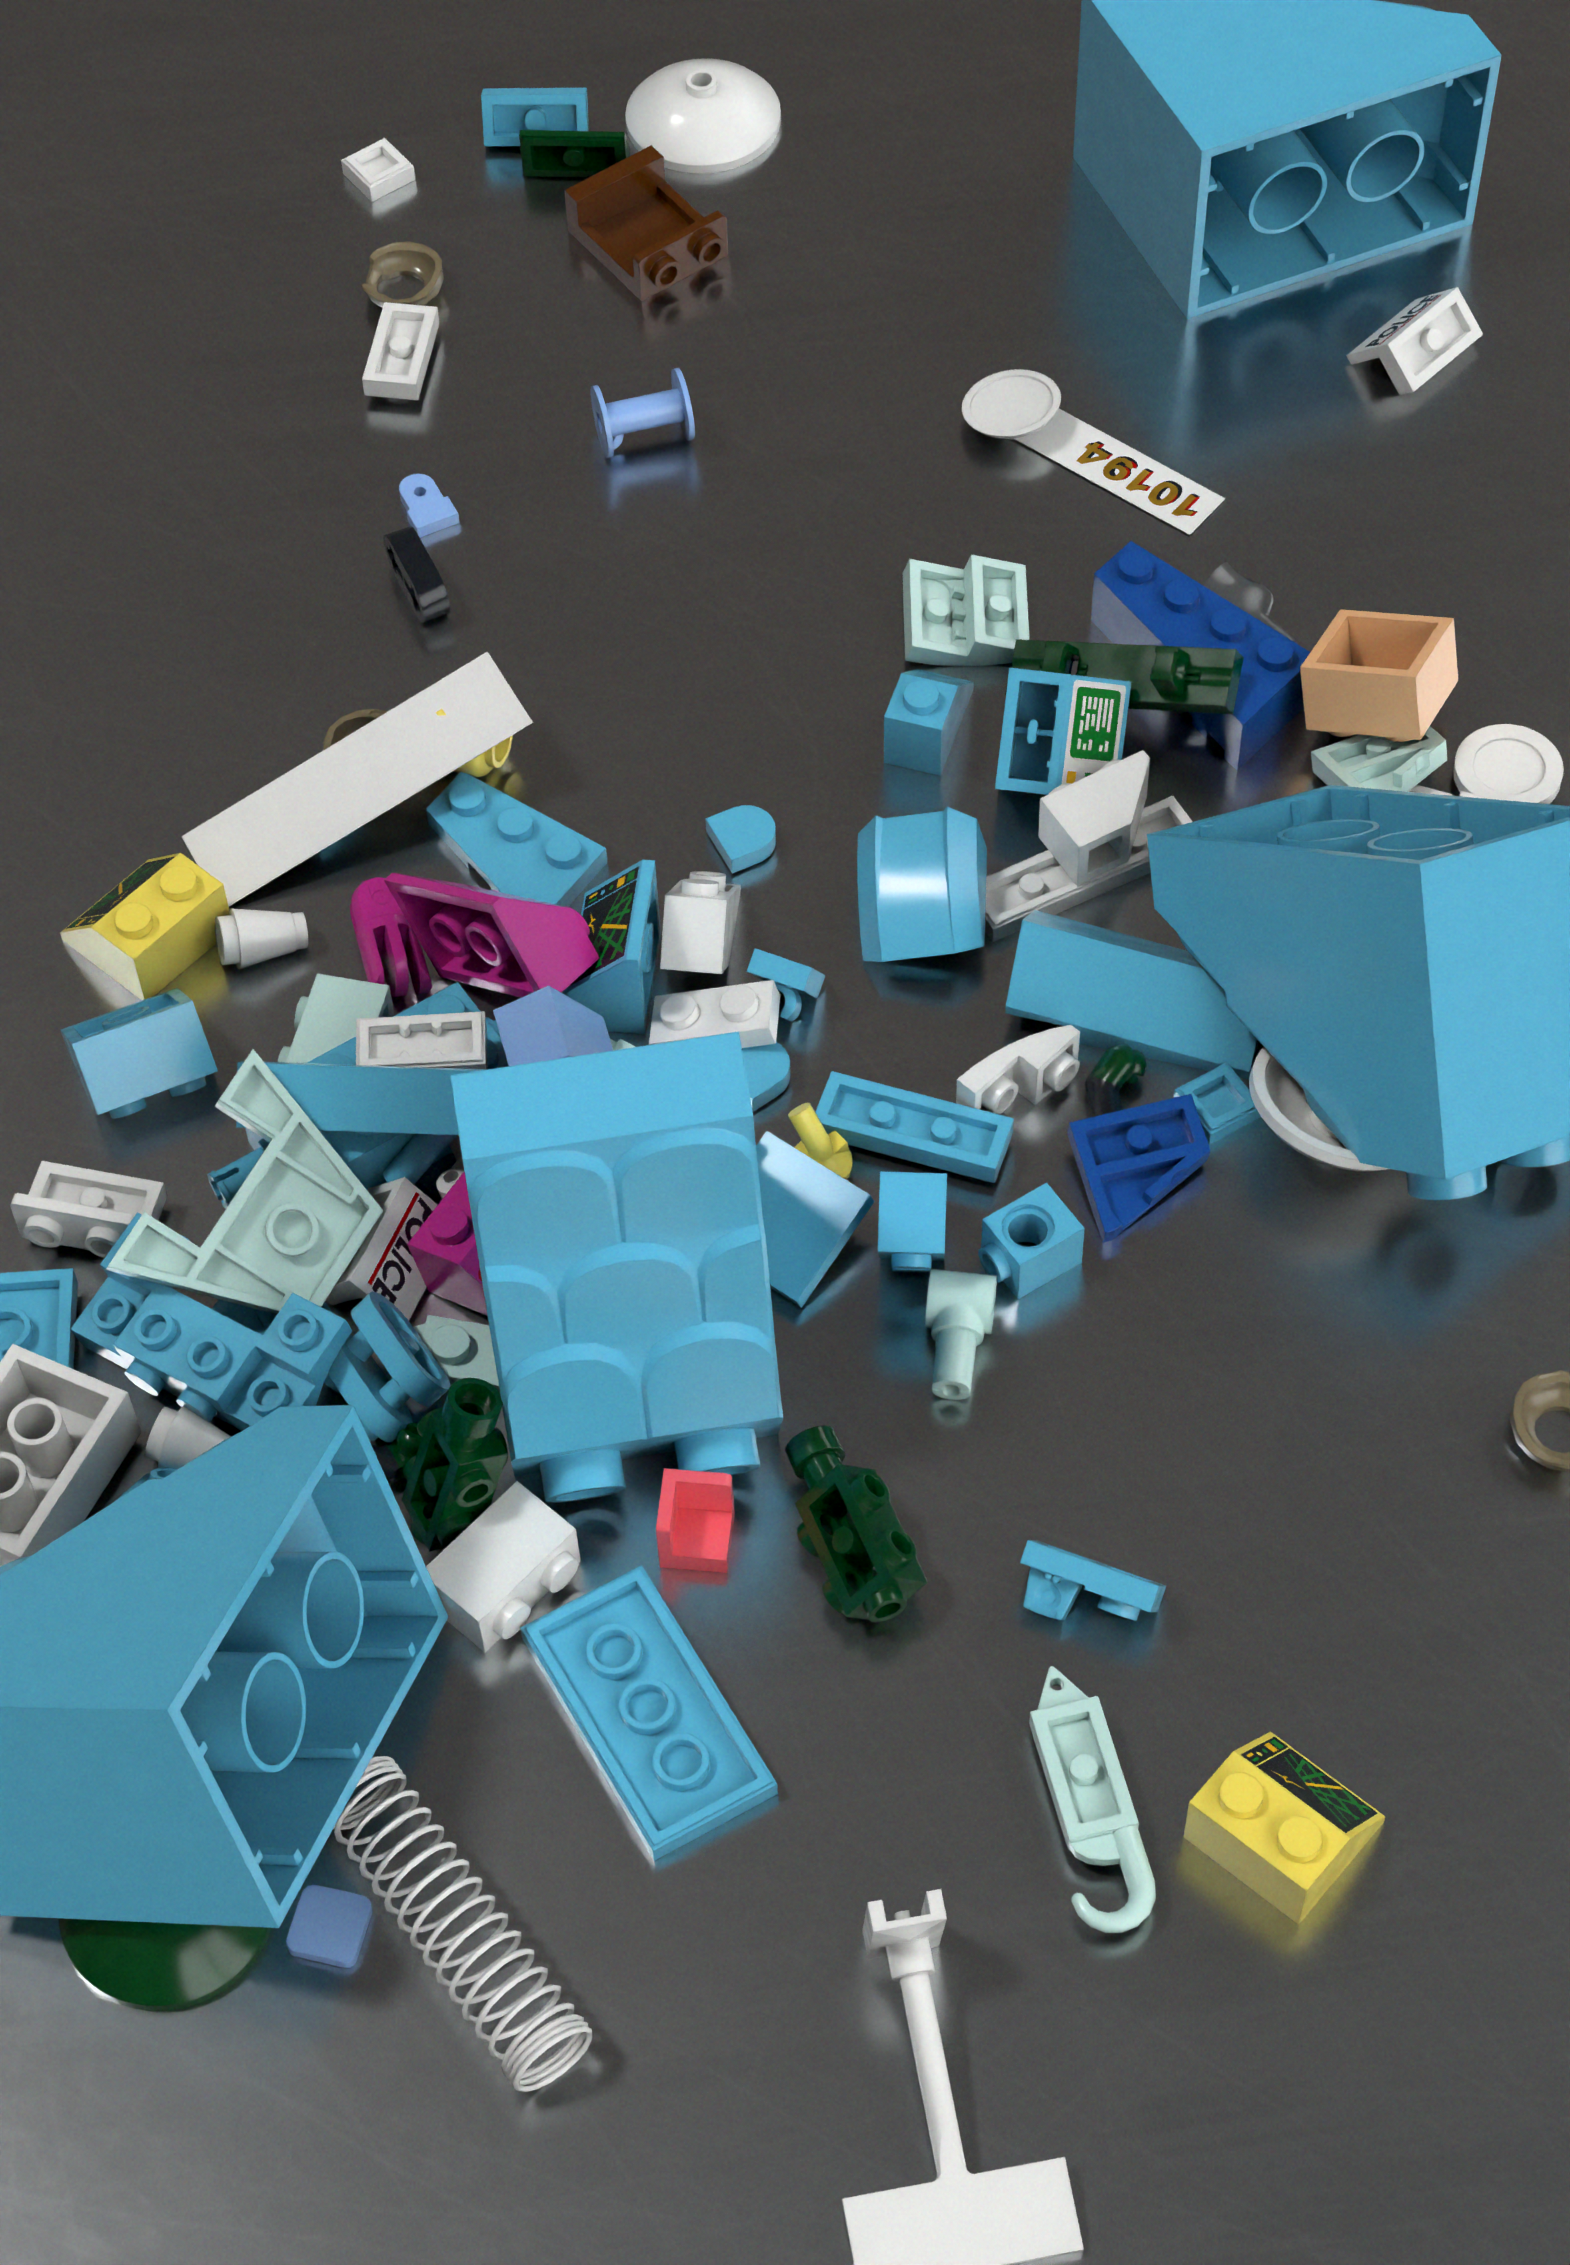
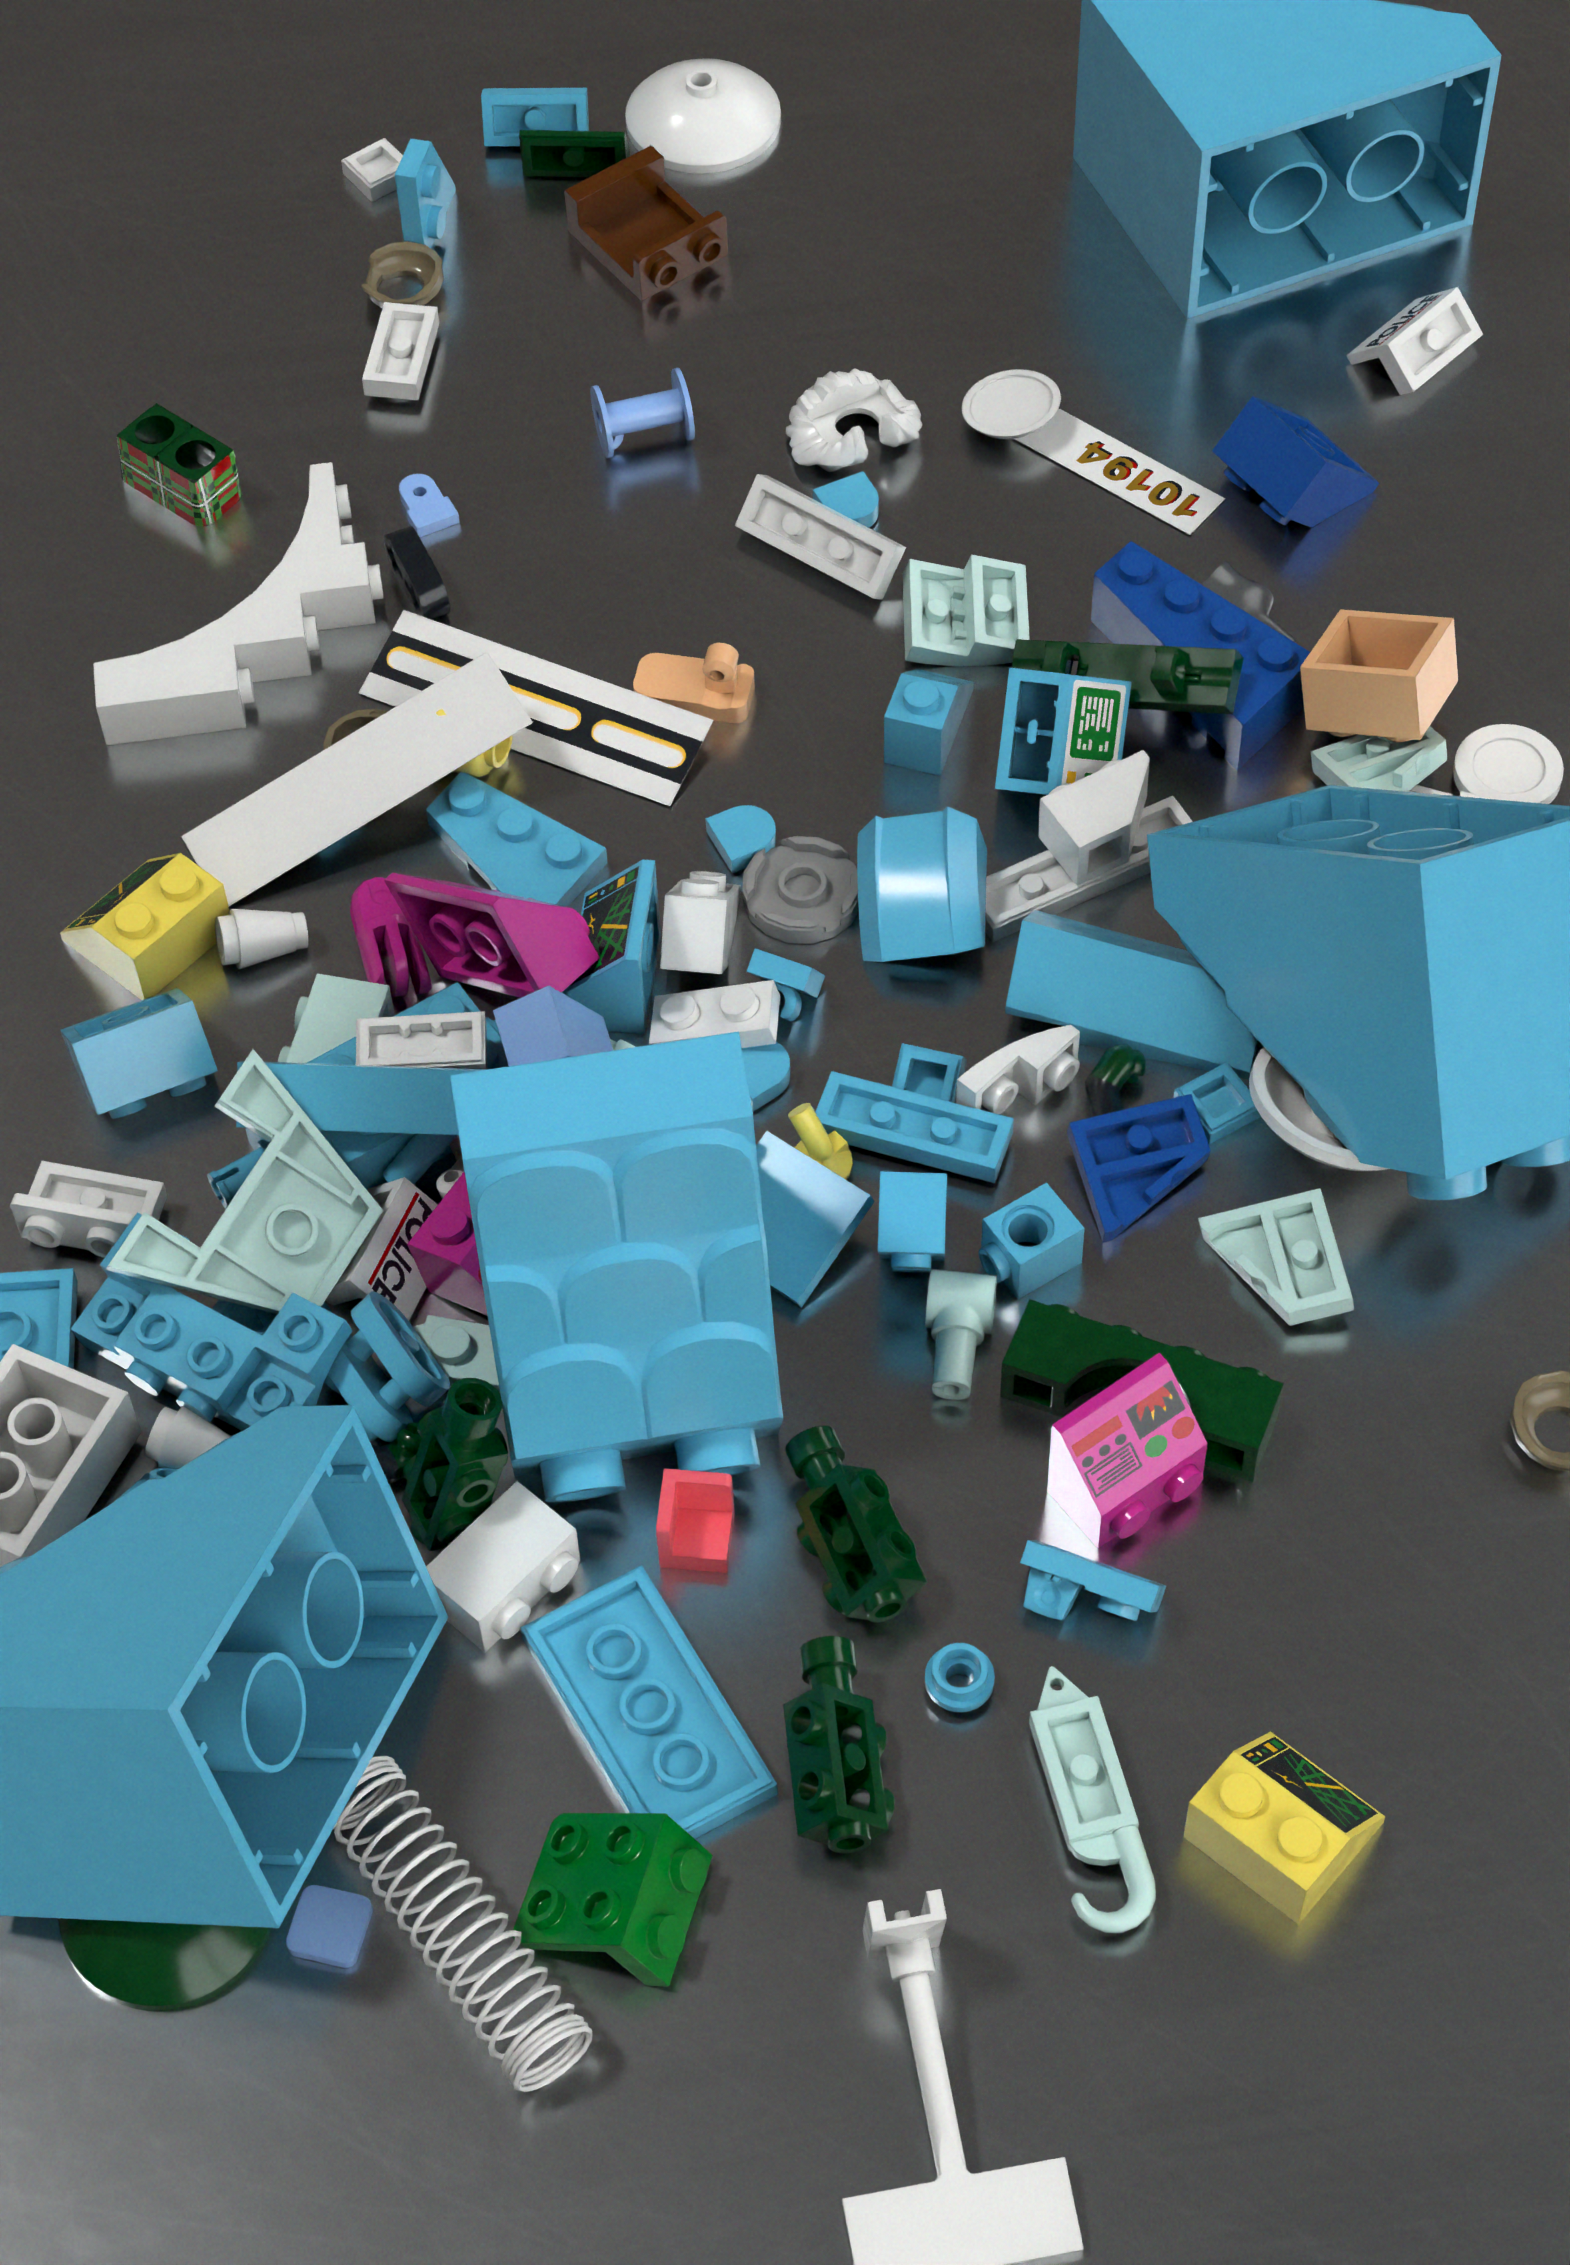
(162, 434): none -> piece
(210, 674): none -> white arch
(423, 193): none -> medium azure wing
(575, 717): none -> sticker
(615, 1889): none -> green bracket
(705, 686): none -> light nougat piece
(801, 890): none -> light grey tile
(820, 536): none -> white plate
(836, 1752): none -> dark green brick
(840, 394): none -> white piece
(852, 497): none -> medium azure tile
(928, 1072): none -> medium azure slope
(965, 1660): none -> medium azure plate
(1070, 1358): none -> dark green arch
(1126, 1453): none -> slope
(1284, 1255): none -> light aqua wing
(1290, 465): none -> blue slope

